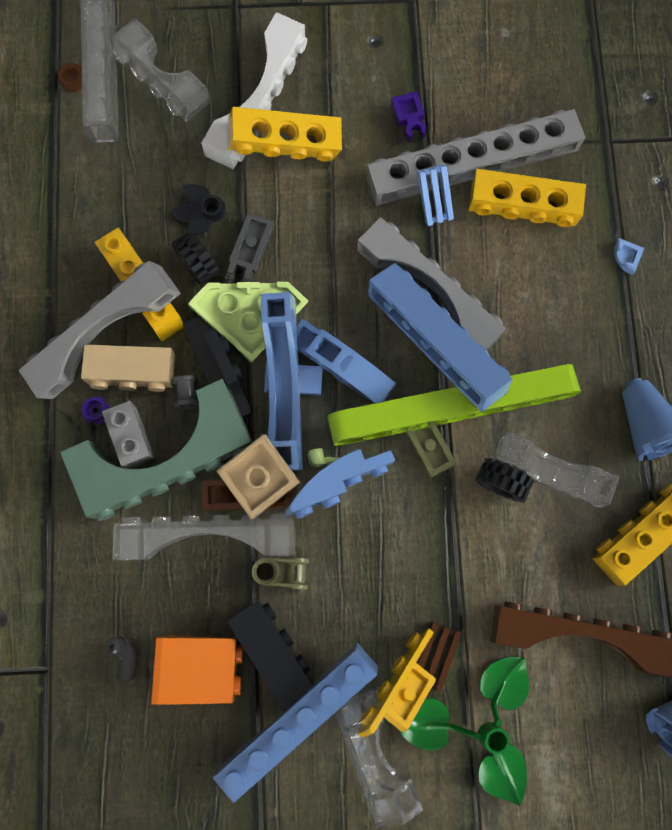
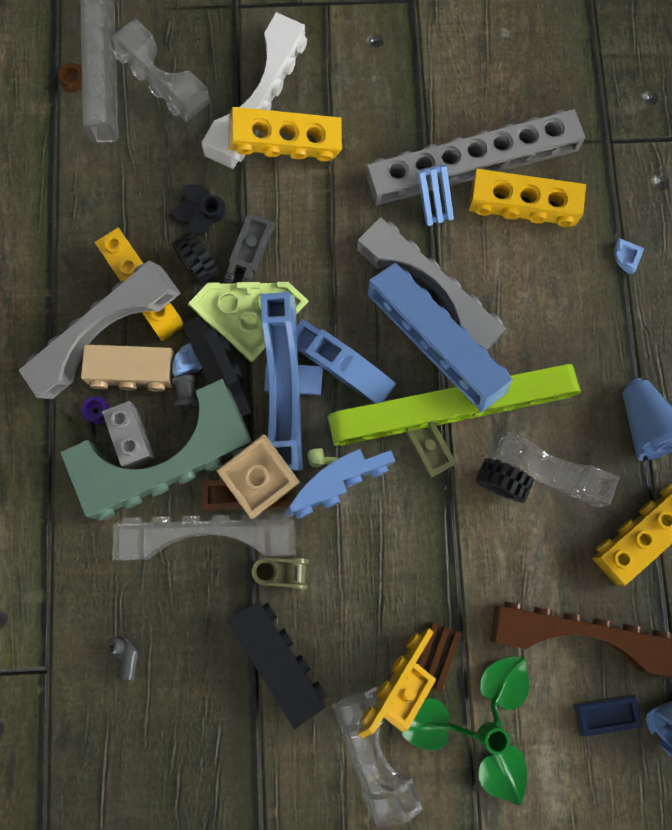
(185, 361): none -> light blue tile
(196, 670): orange slope -> none
(298, 722): medium blue arch -> none
(409, 112): dark purple plate -> none
(607, 715): none -> dark blue tile

